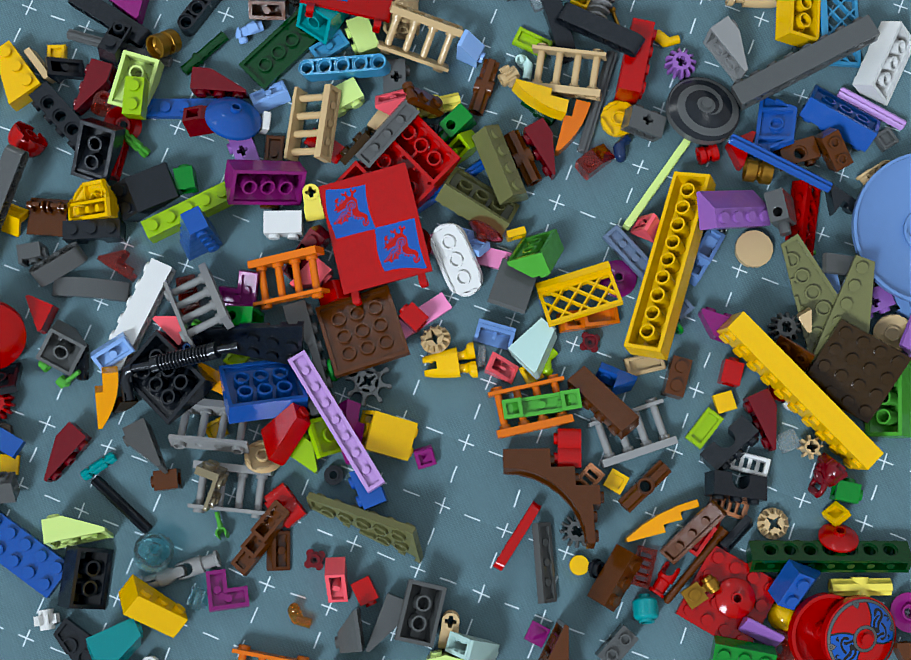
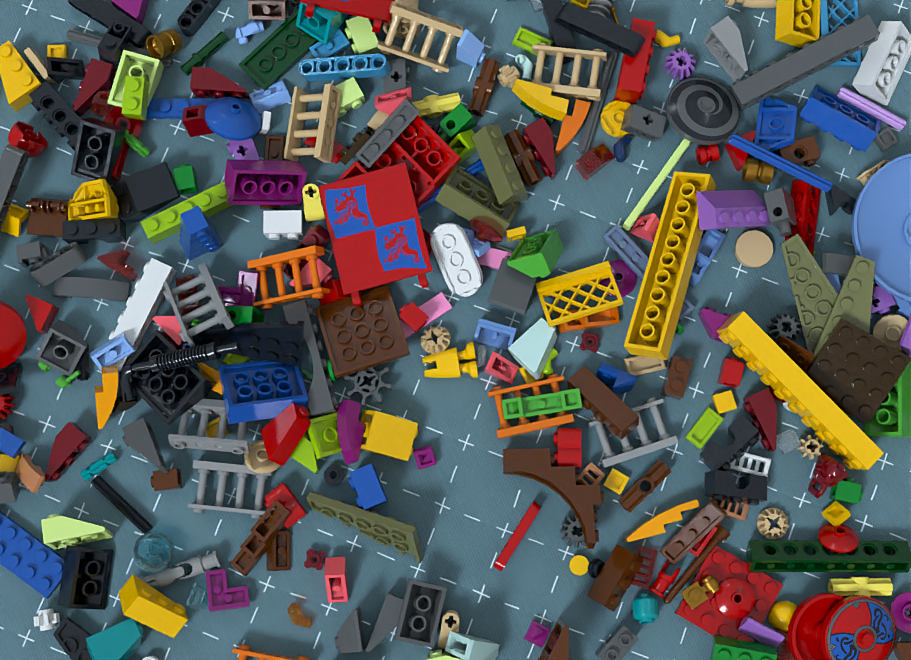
(29, 474): none -> nougat slope
(213, 471): dark tan bracket -> none
(220, 529): bright green hand -> none
(336, 421): lavender plate -> none
(365, 591): red brick -> none
(423, 99): reddish brown plate -> none
(544, 562): dark grey plate -> none
(736, 533): black tile -> none
(793, 584): blue slope -> none
(805, 318): tan slope -> none
(833, 149): reddish brown brick -> none

